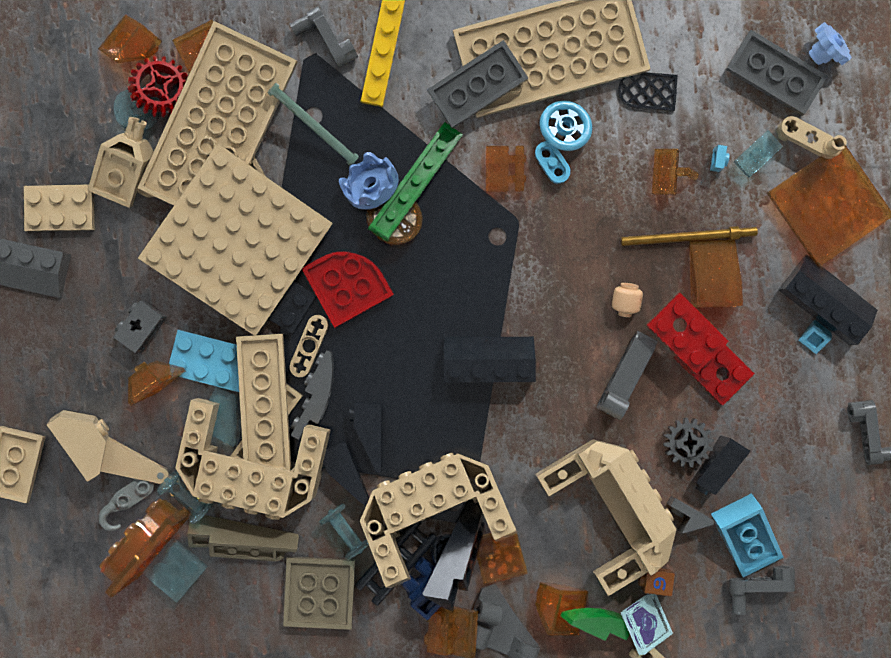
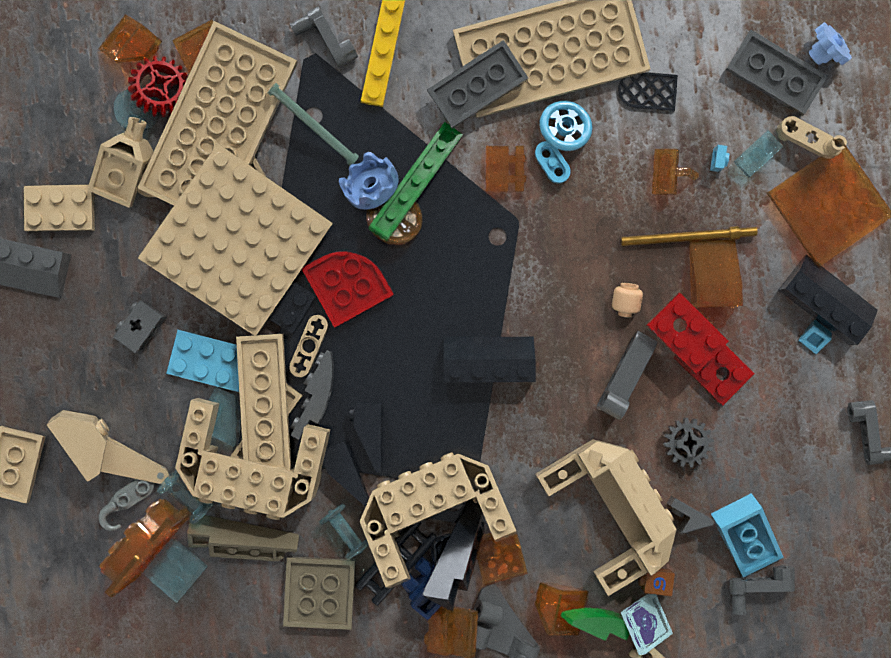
(150, 380): clear orange slope -> none
(720, 465): black slope -> none

